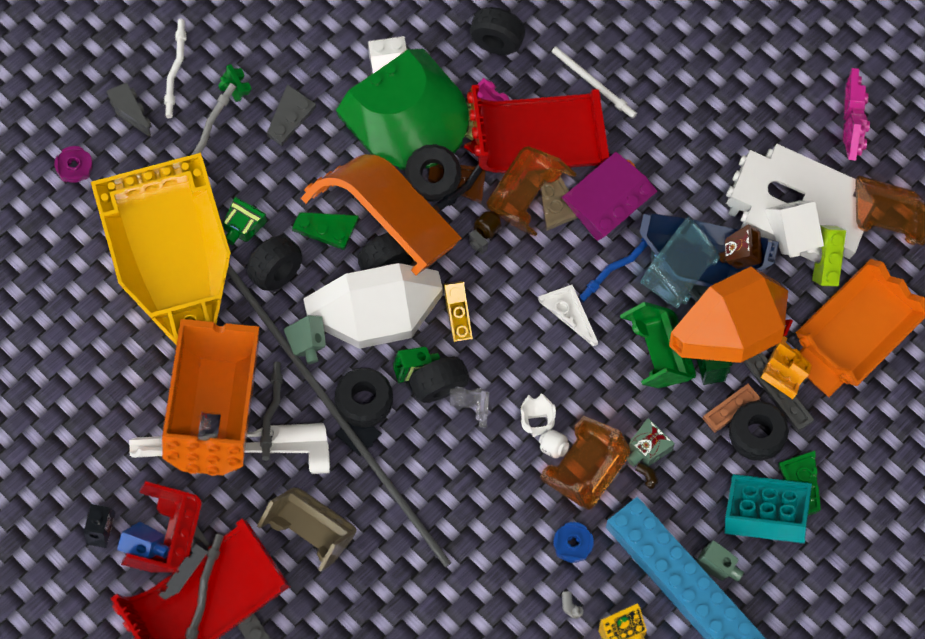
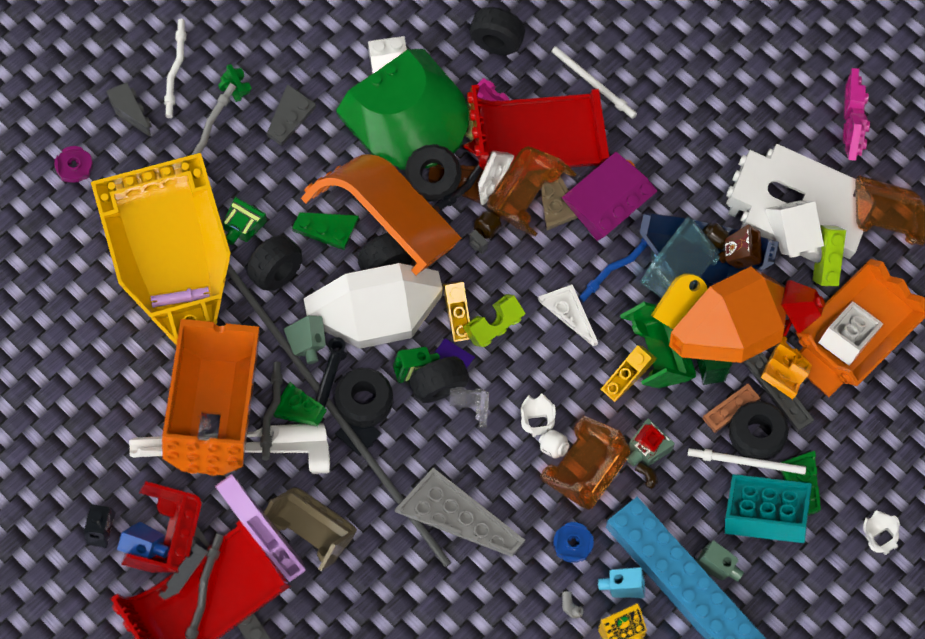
(180, 297): none -> lavender pin
(261, 528): none -> lavender slope
(299, 407): none -> green wing
(331, 369): none -> black piece
(448, 349): none -> dark purple sticker
(450, 509): none -> light grey wing
(493, 173): none -> white tile
(507, 313): none -> lime arch
(629, 372): none -> yellow slope
(631, 583): none -> medium azure torso
(650, 437): none -> red slope
(679, 299): none -> yellow tile
(709, 455): none -> white bar
(716, 234): none -> dark brown head
(802, 305): none -> red slope
(850, 333): none -> white slope
(877, 524): none -> white helmet

